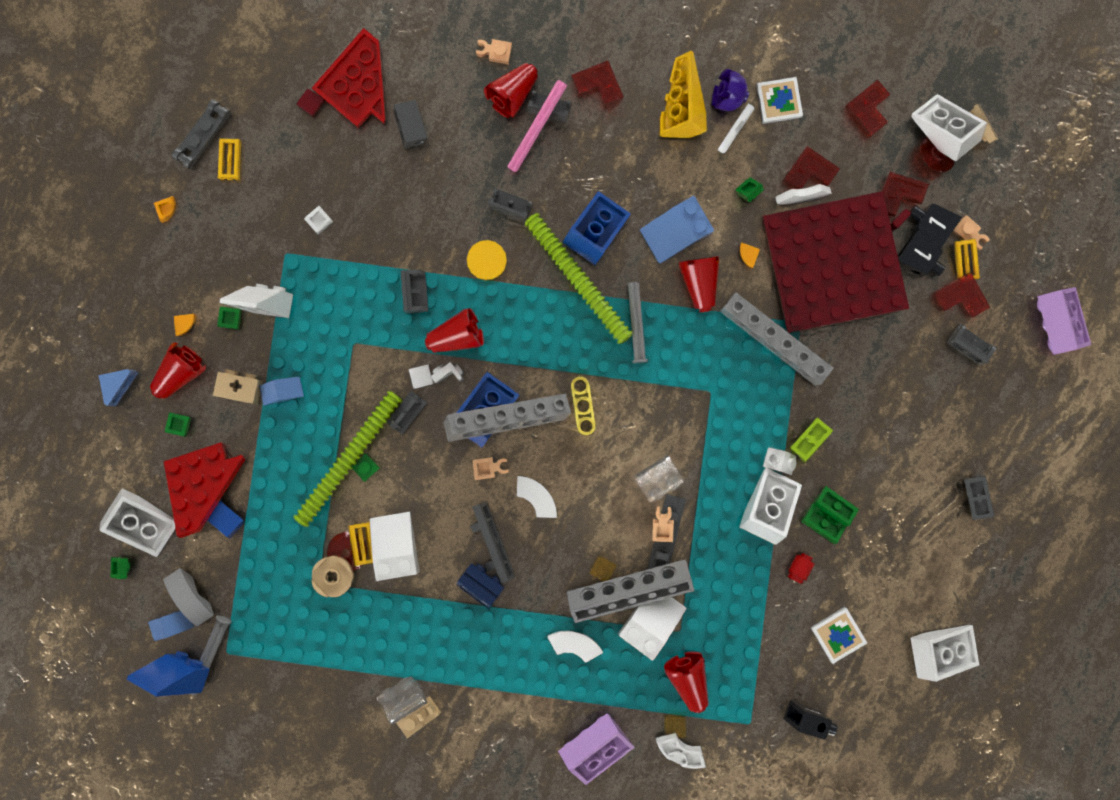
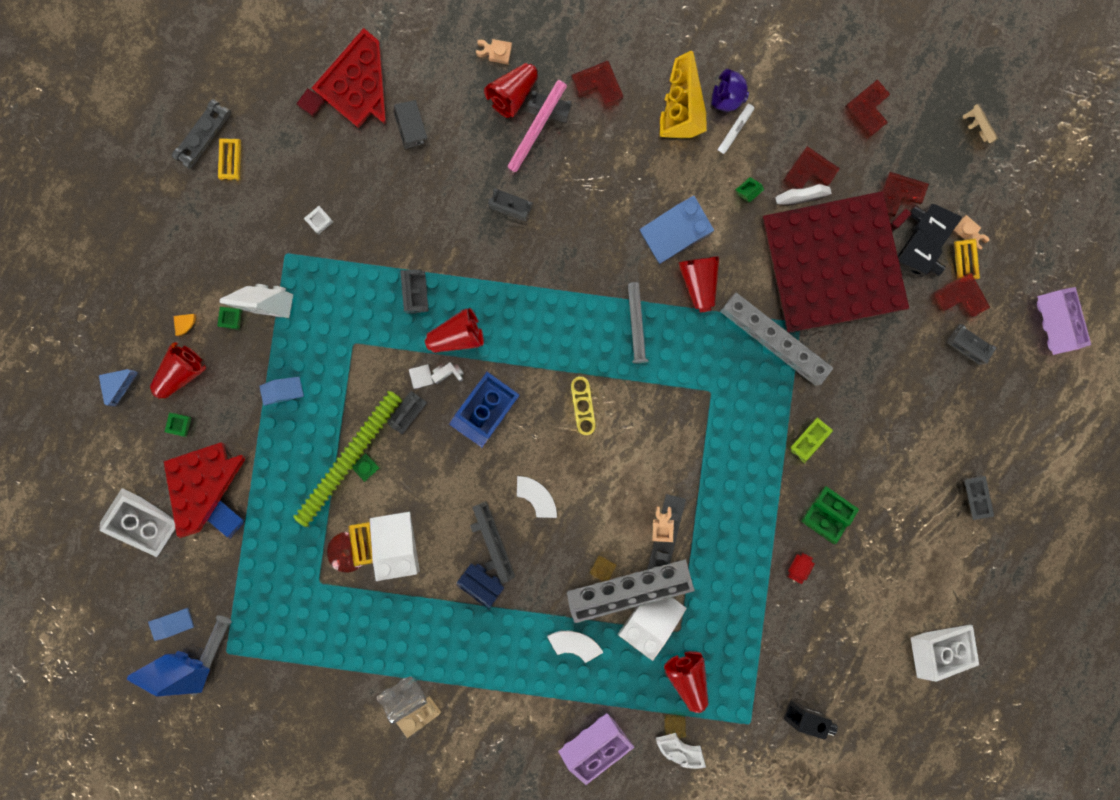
(119, 567): green plate -> none
(165, 208): light orange tile -> none
(185, 596): light grey brick -> none
(227, 382): tan brick -> none
(331, 588): tan plate -> none
(486, 260): yellow tile -> none
(486, 468): light nougat plate -> none
(506, 417): light grey brick -> none
(578, 278): lime piece -> none
(596, 228): blue slope -> none
(658, 479): clear bracket -> none
(748, 254): light orange tile -> none
(771, 507): white slope -> none
(779, 100): tile -> none
(780, 461): white bracket -> none
(838, 635): tile -> none
(934, 158): clear red dish -> none
(949, 126): white slope -> none

